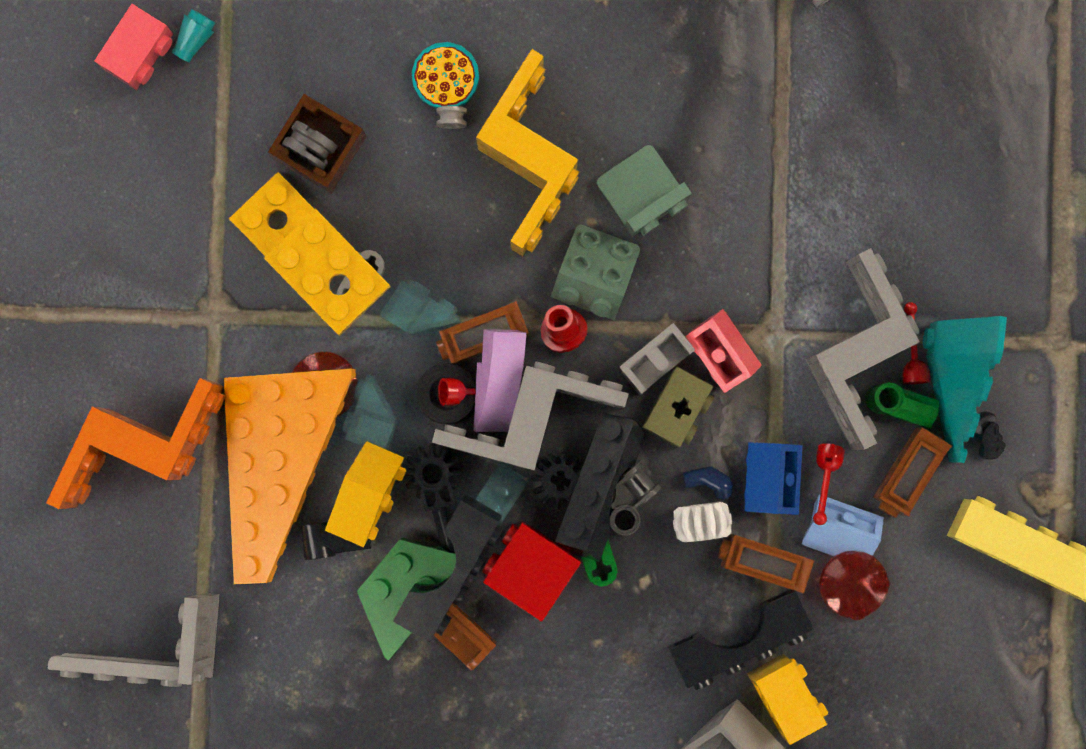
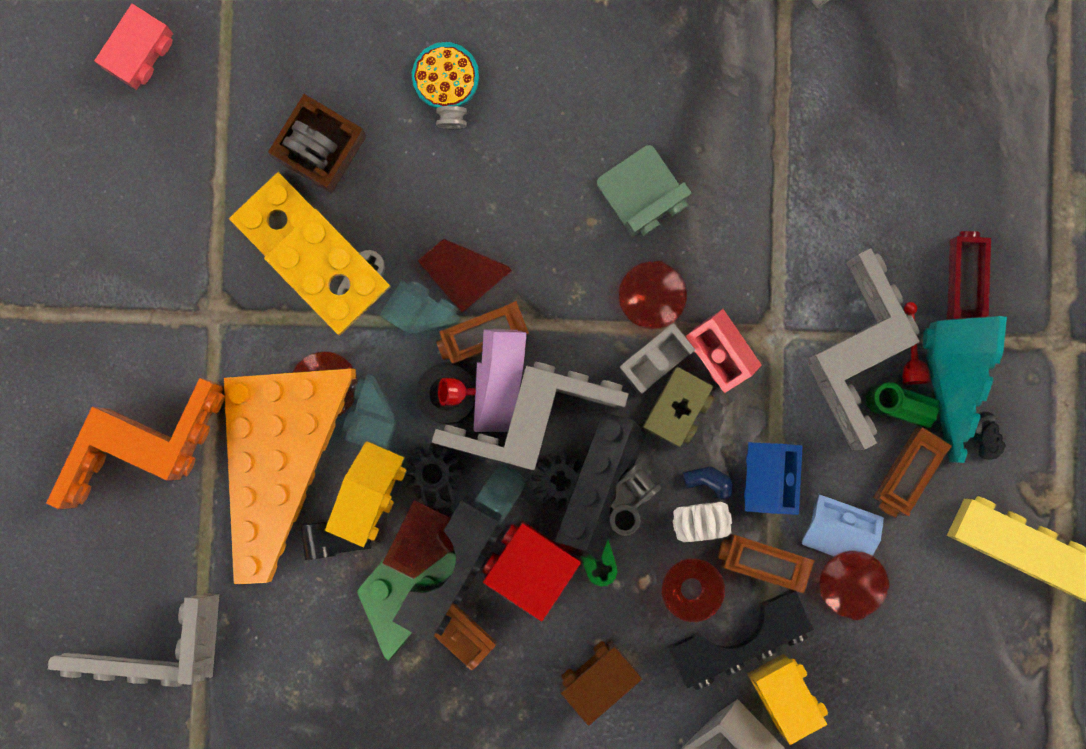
(192, 35): teal cone -> none
(418, 541): none -> clear red wing
(462, 272): none -> clear red wing
(528, 153): yellow bracket -> none
(563, 329): red piece -> none
(595, 272): sand green bracket -> none
(599, 681): none -> reddish brown container
(652, 295): none -> clear red dish
(711, 590): none -> clear red piece
(829, 459): red hinge -> none
(969, 276): none -> dark red window

